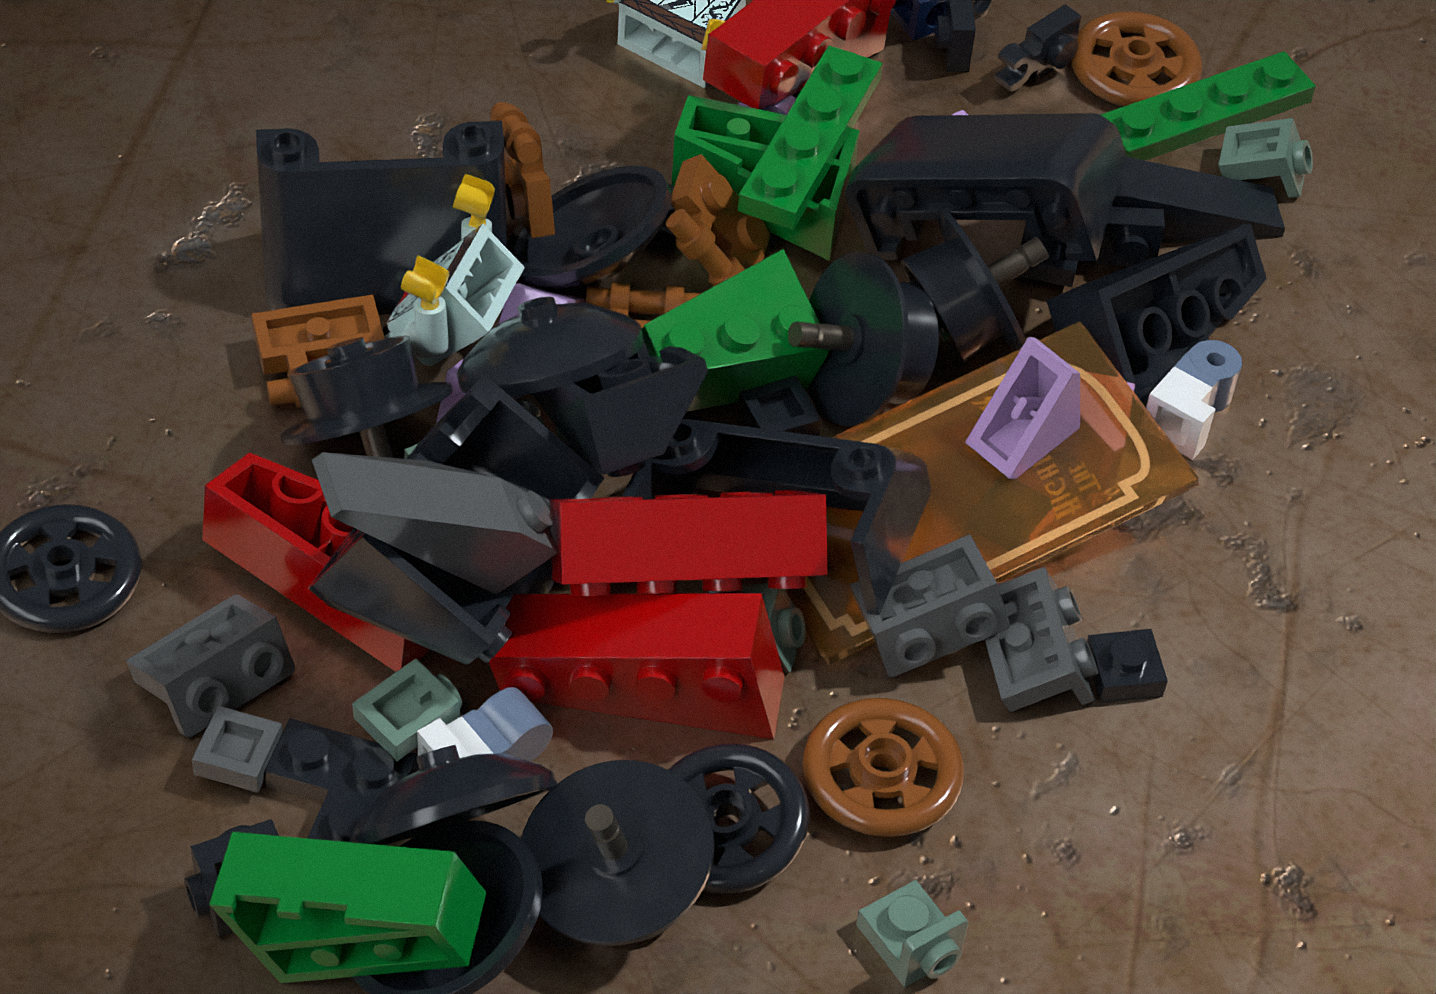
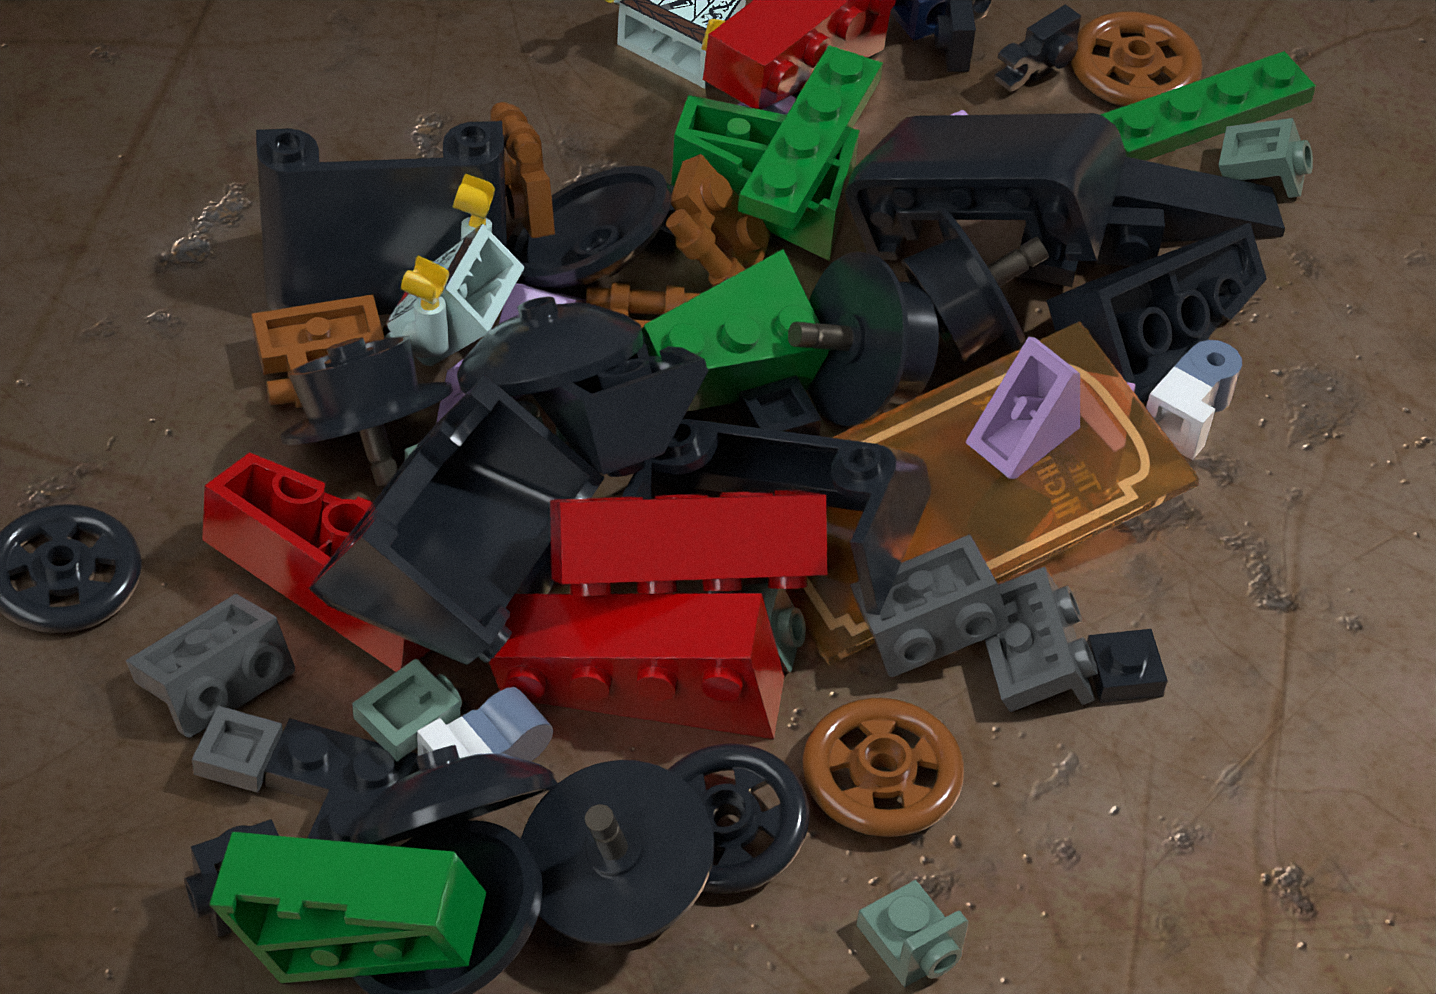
(441, 515): dark grey wedge -> none

